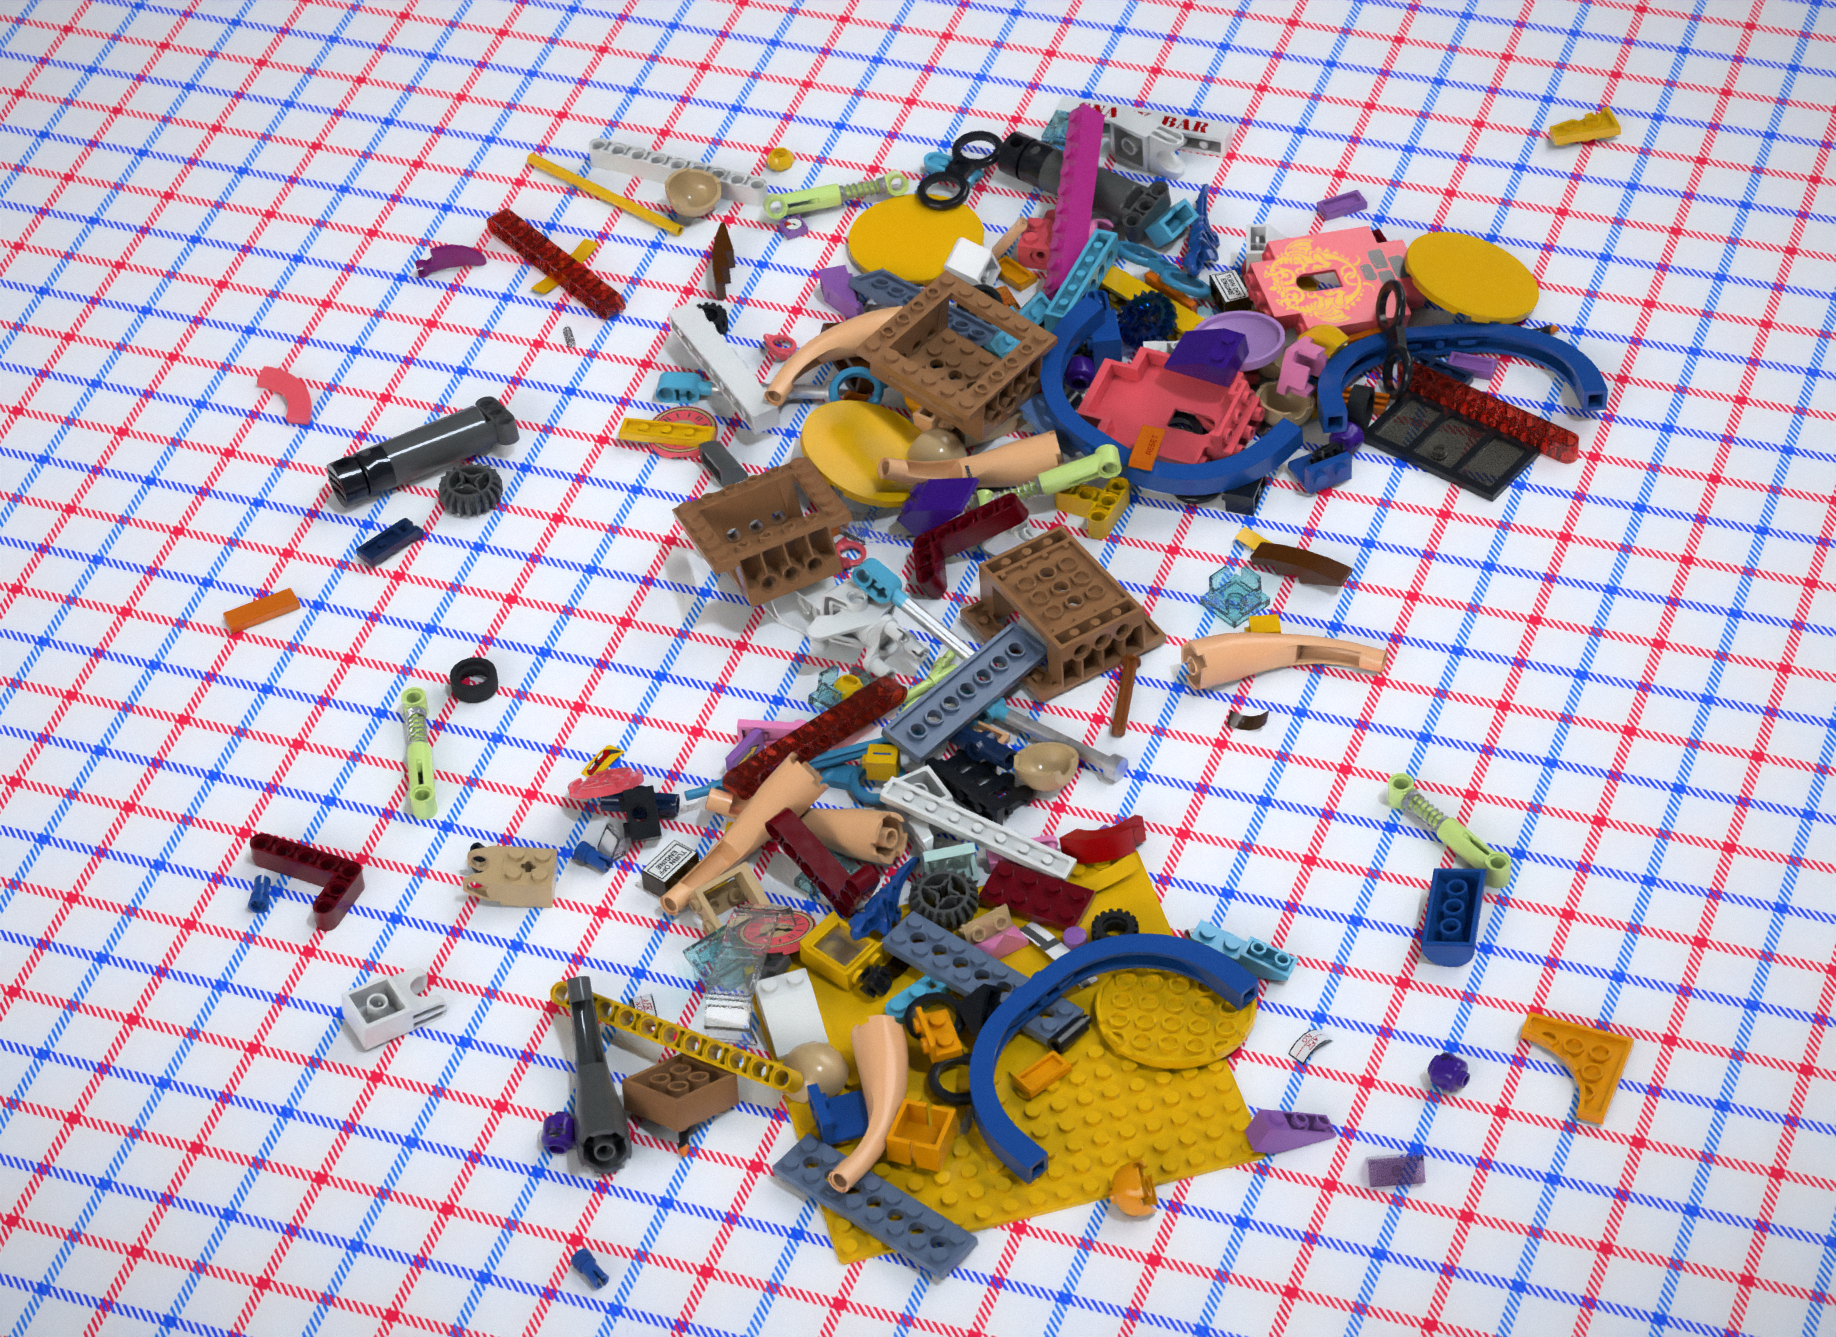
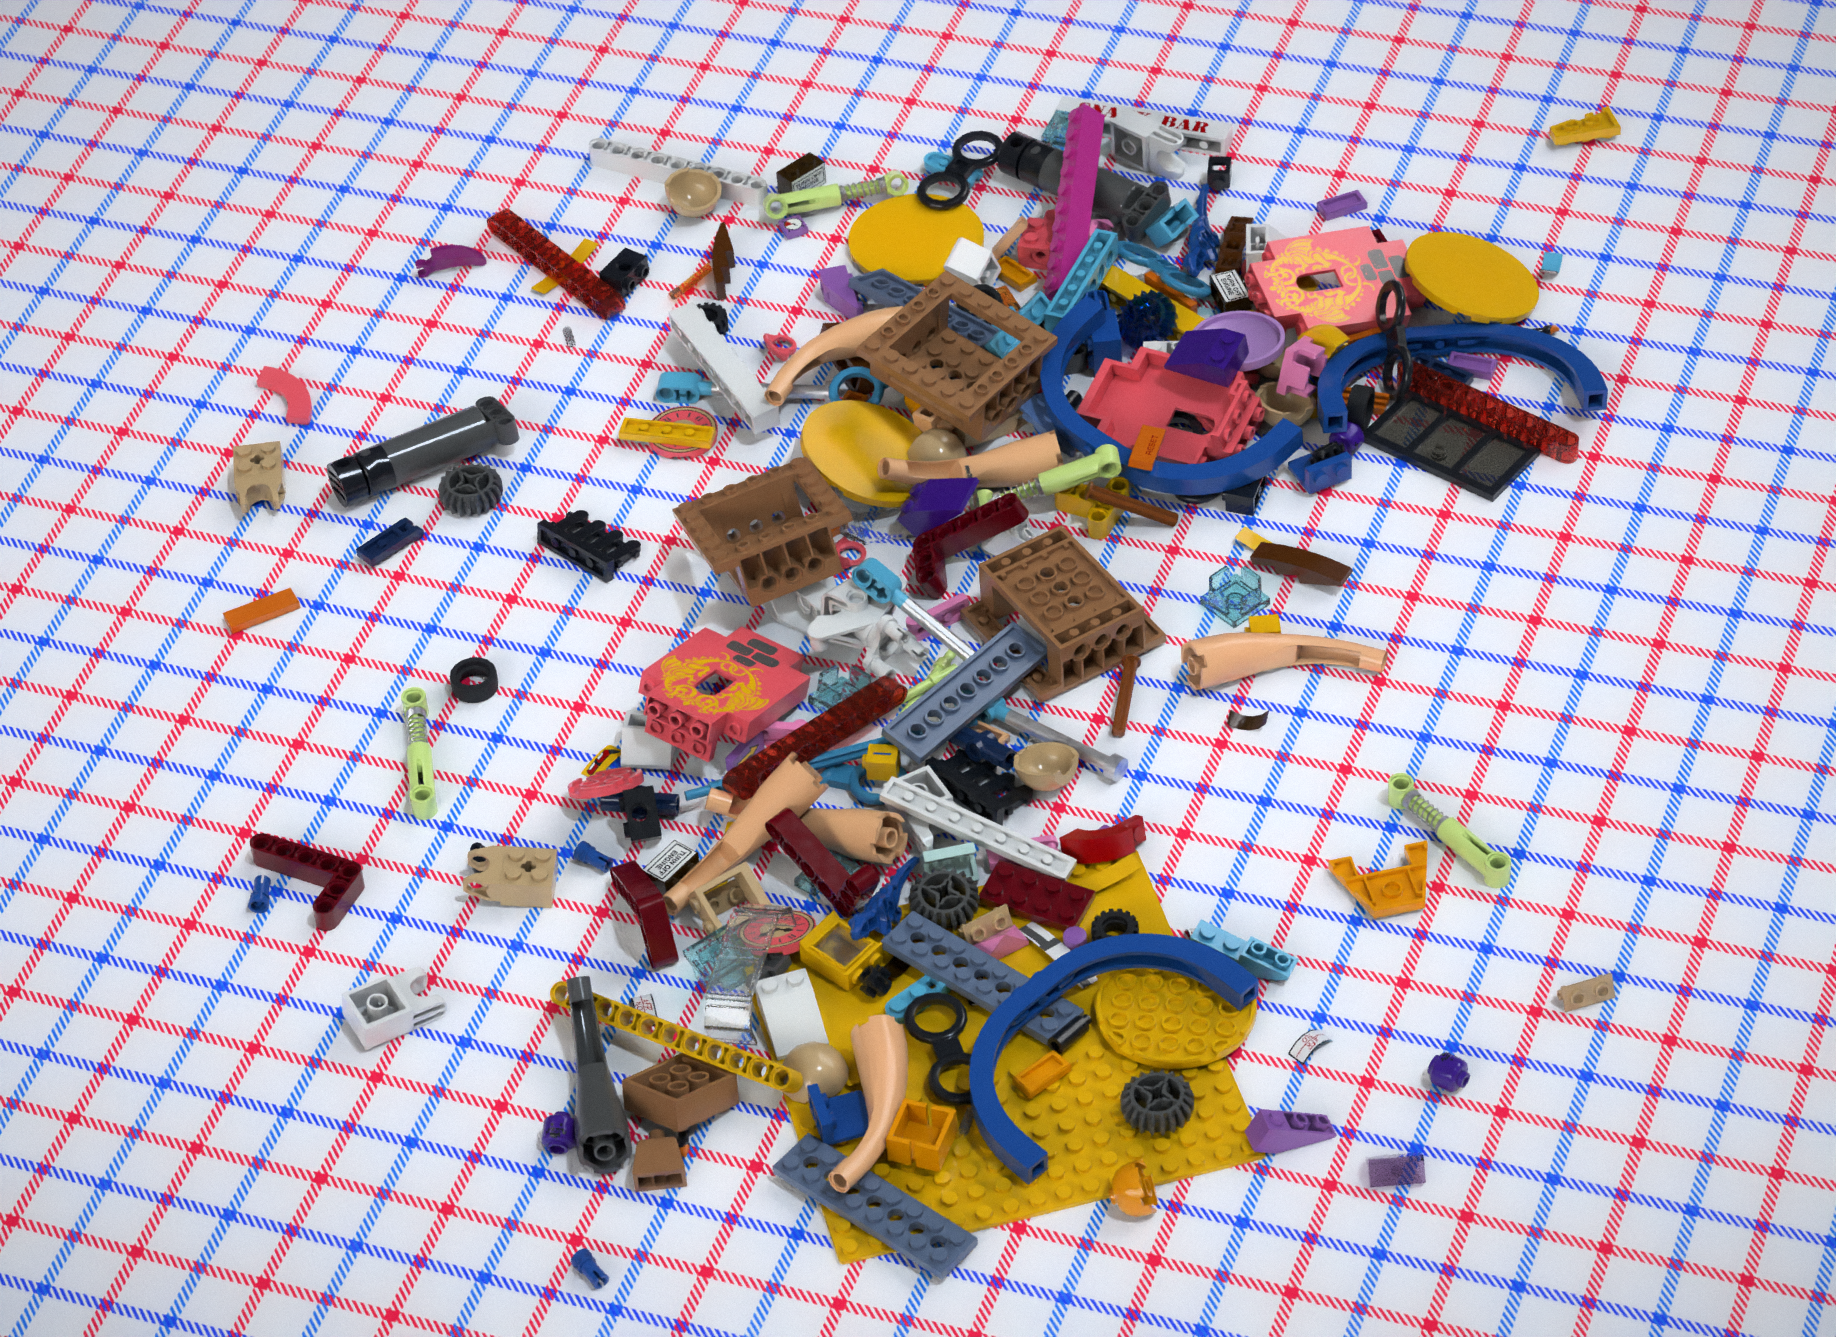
(259, 474): none -> tan brick
(579, 551): none -> black fence
(605, 194): yellow piece -> none
(612, 843): slope -> none
(625, 271): none -> black brick
(641, 748): none -> white slope
(650, 909): none -> dark red beam
(658, 1163): none -> medium nougat torso
(690, 281): none -> clear orange tile
(721, 463): dark grey brick -> none
(763, 689): none -> coral panel
(780, 159): yellow plate -> none
(801, 174): none -> dark brown brick
(847, 685): yellow plate -> none
(937, 1034): light orange bracket -> none
(945, 613): none -> bright pink plate
(979, 1006): black slope -> none
(1080, 373): dark purple head -> none
(1130, 504): none -> dark orange axle
(1157, 1102): none -> dark grey gear
(1219, 178): none -> black brick
(1234, 245): none -> reddish brown slope
(1387, 890): none -> light orange wing
(1453, 916): blue brick -> none
(1551, 262): none -> medium azure sticker
(1587, 992): none -> tan hinge
(1592, 1056): light orange plate -> none

